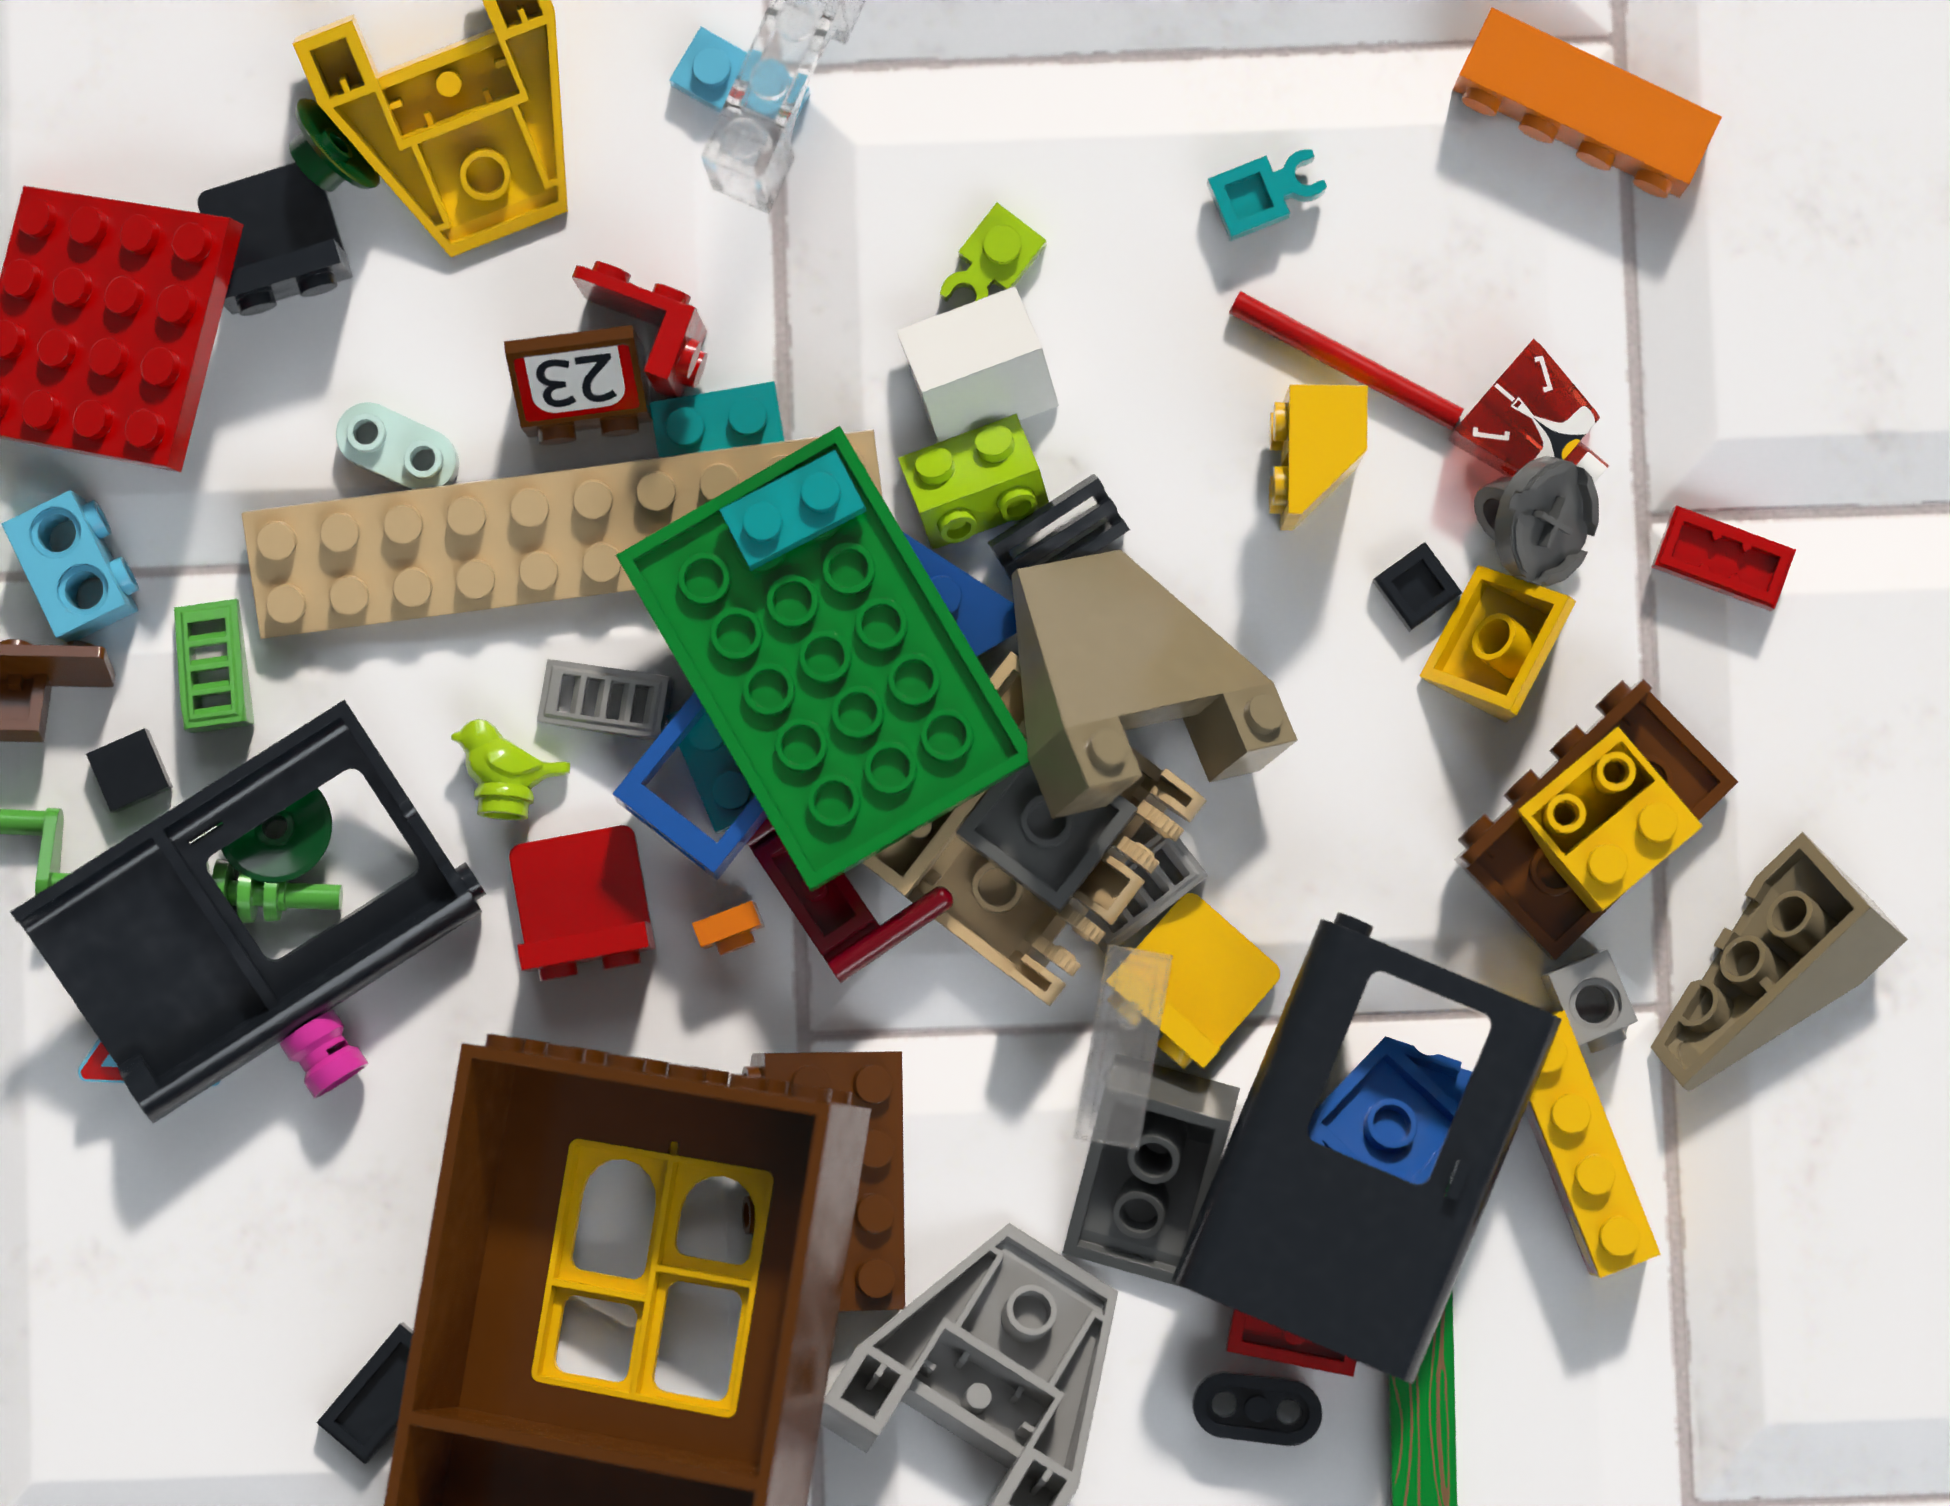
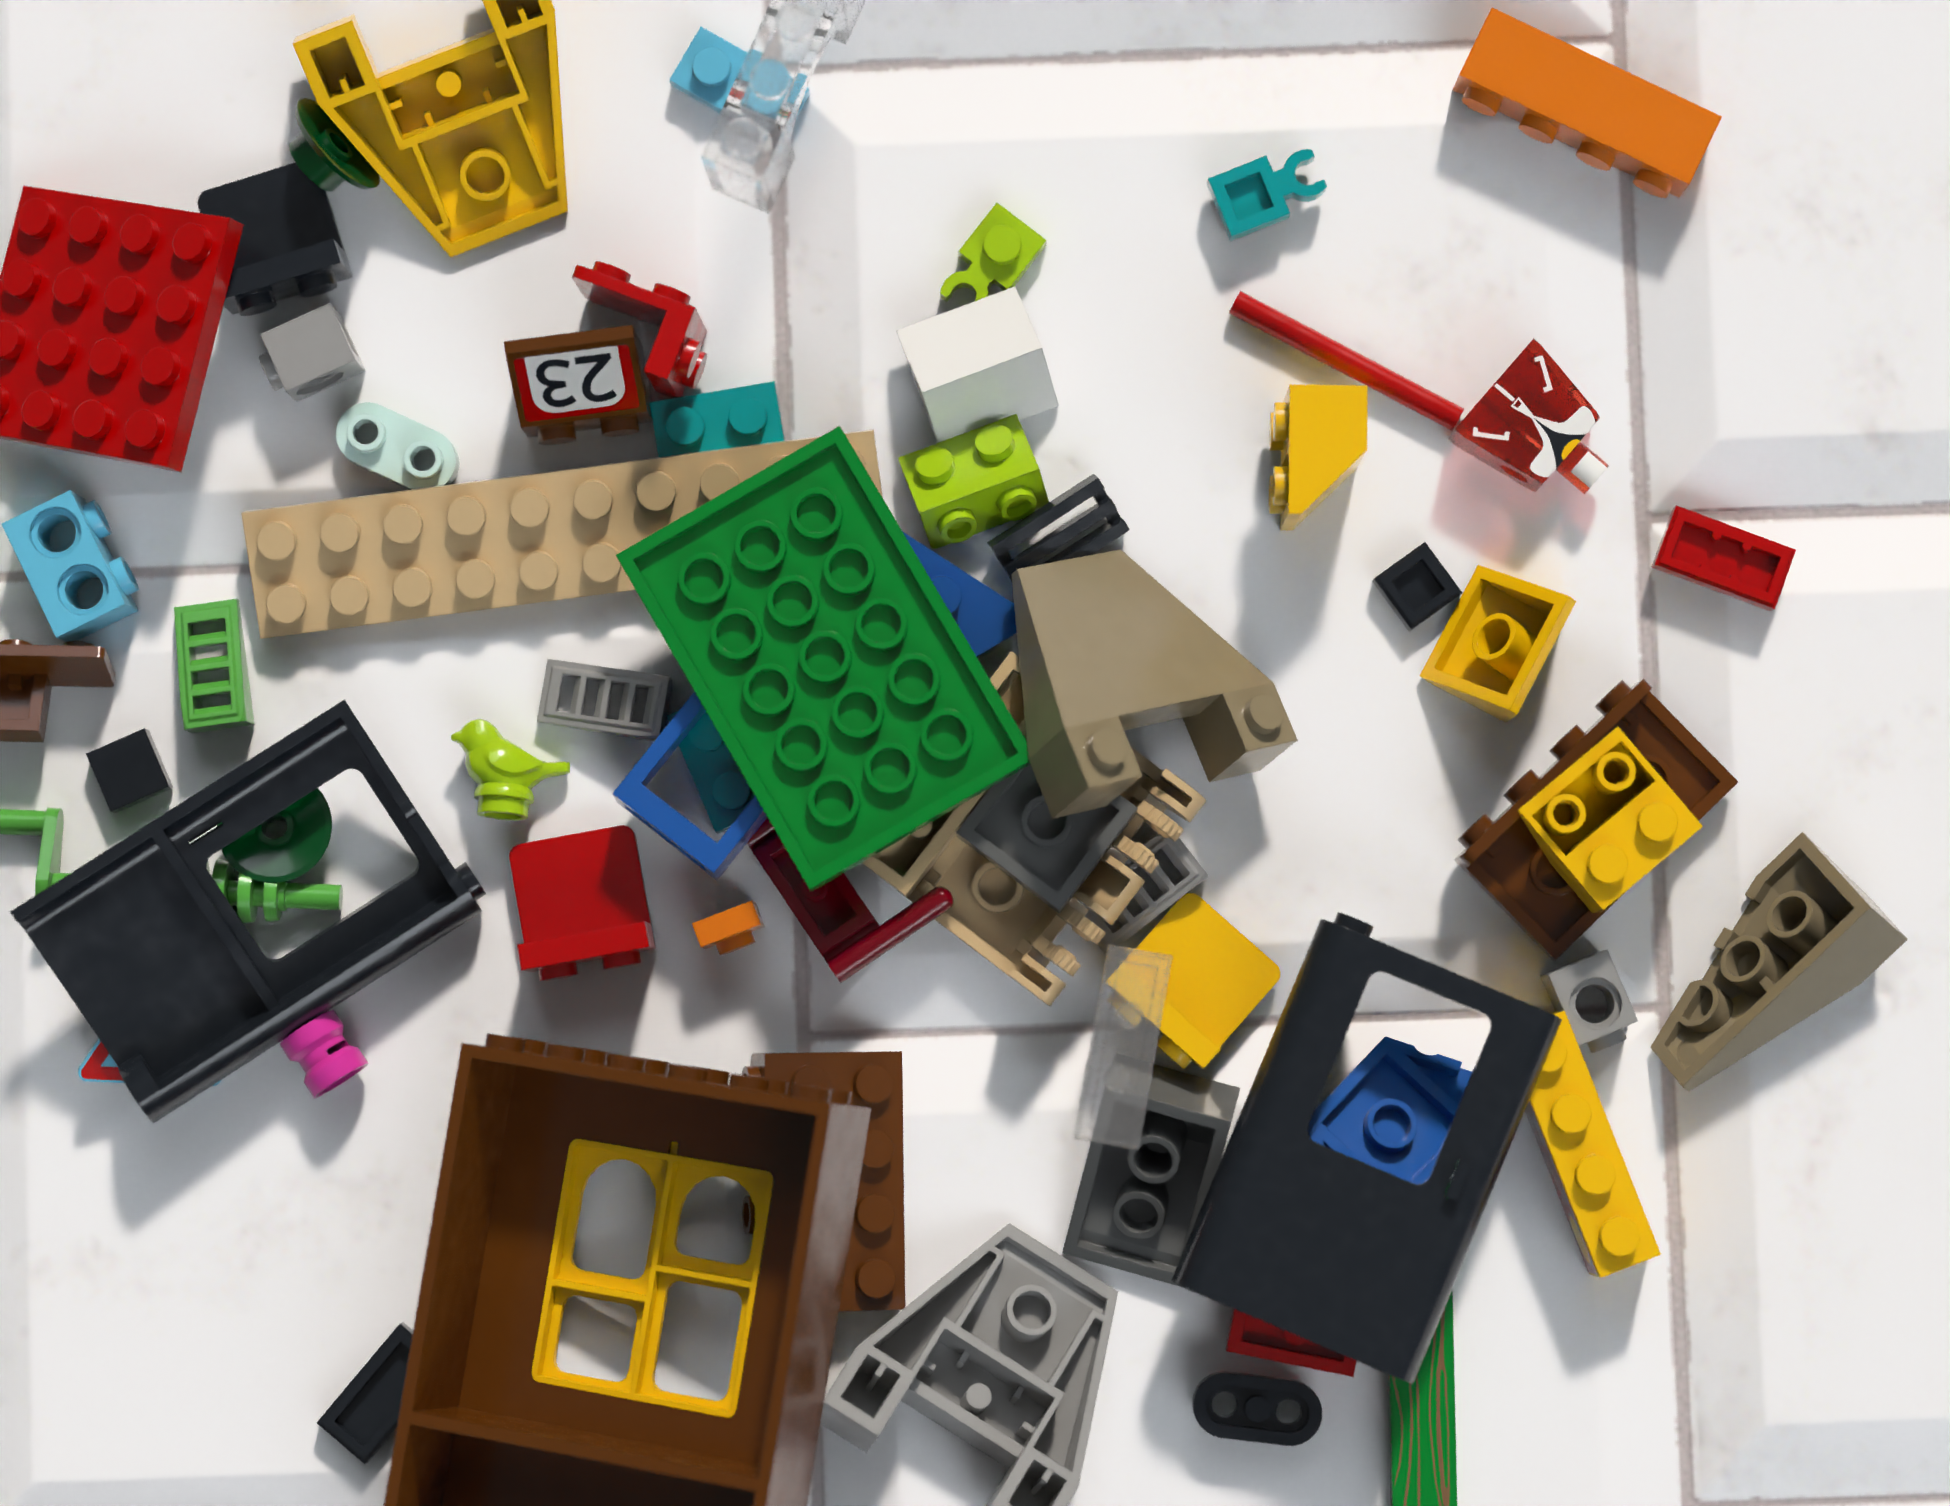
(310, 353): none -> light grey brick
(793, 510): teal plate -> none
(1540, 519): dark grey tile -> none

